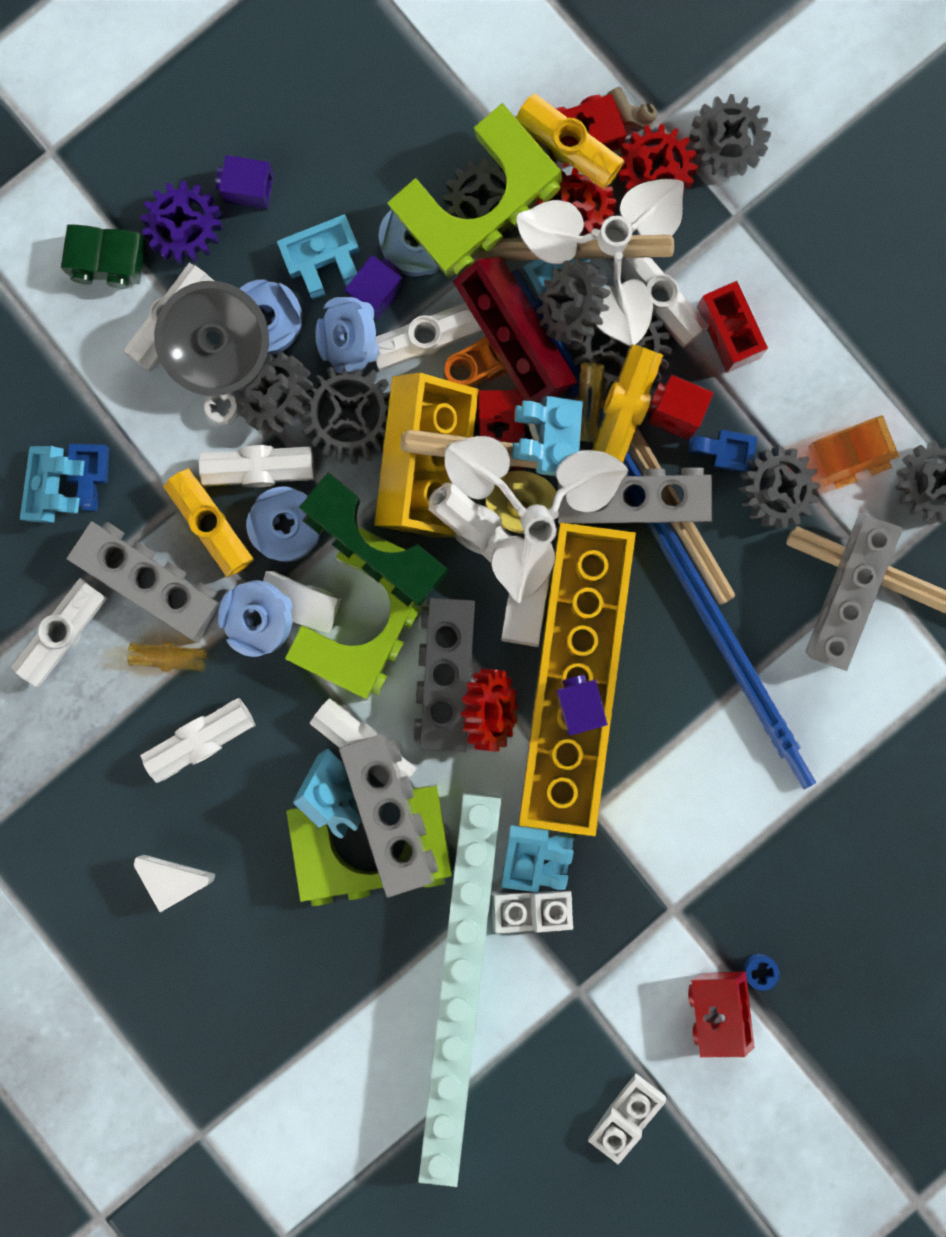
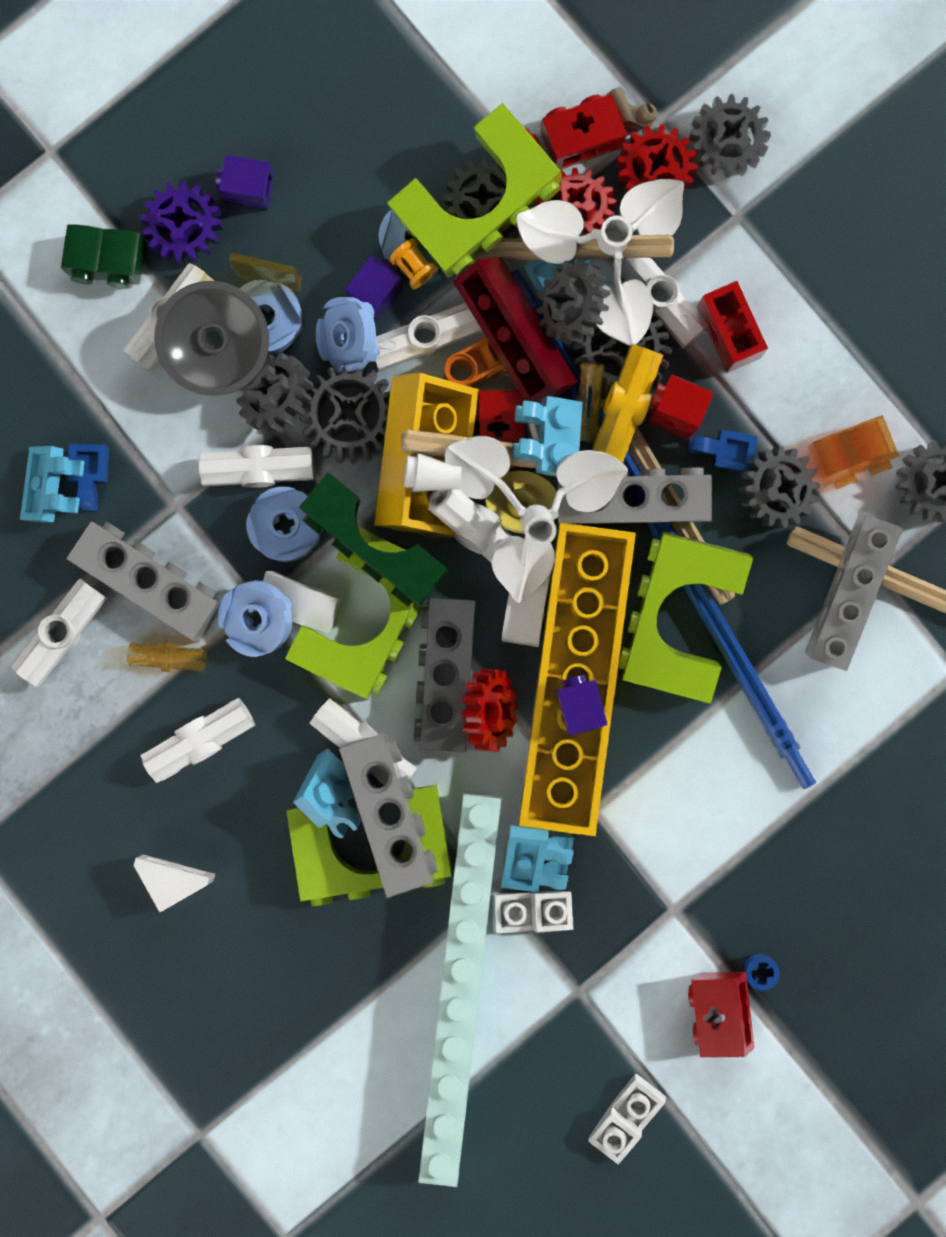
(196, 503): yellow piece -> none
(216, 417): white bush -> none
(260, 269): none -> clear yellow piece
(319, 247): medium azure plate -> none
(413, 263): none -> light orange bush
(430, 474): none -> white cone
(587, 156): yellow piece -> none
(676, 564): none -> lime arch

